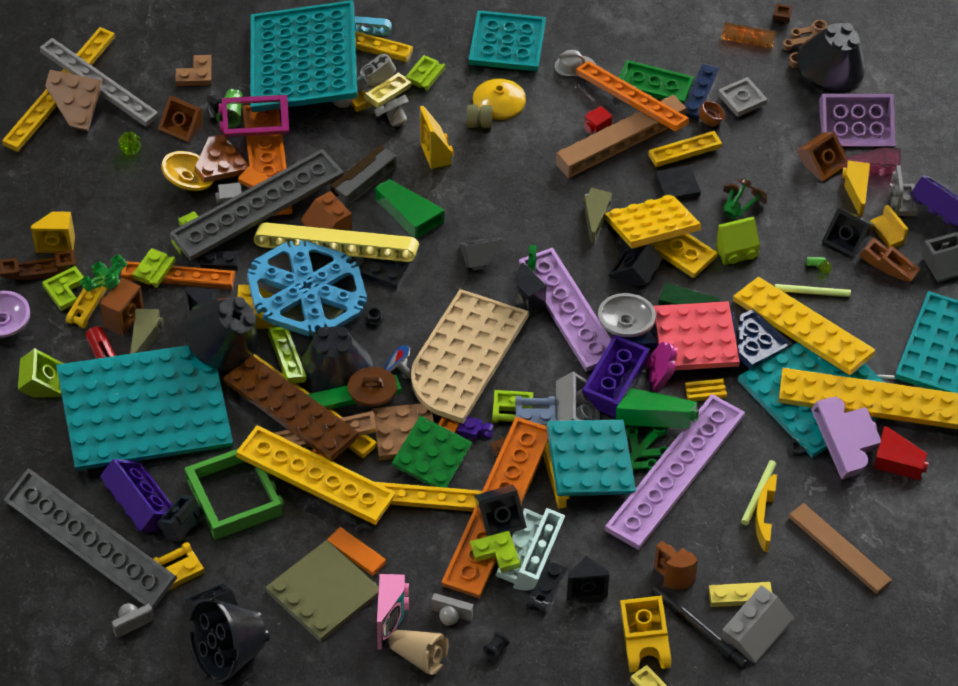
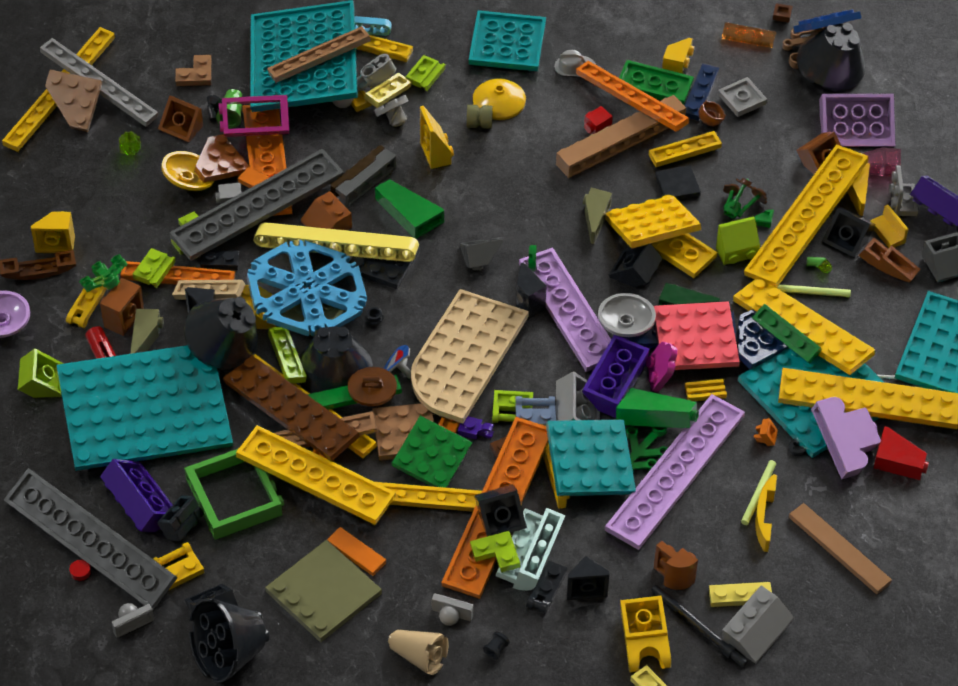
(60, 287): lime plate -> none
(80, 570): none -> red tile
(222, 288): none -> tan plate
(318, 54): none -> medium nougat plate
(391, 605): bright pink slope -> none
(677, 55): none -> yellow slope
(764, 219): none -> green tile
(767, 431): none -> orange tile
(787, 333): none -> green plate
(806, 215): none -> yellow plate
(825, 20): none -> blue plate

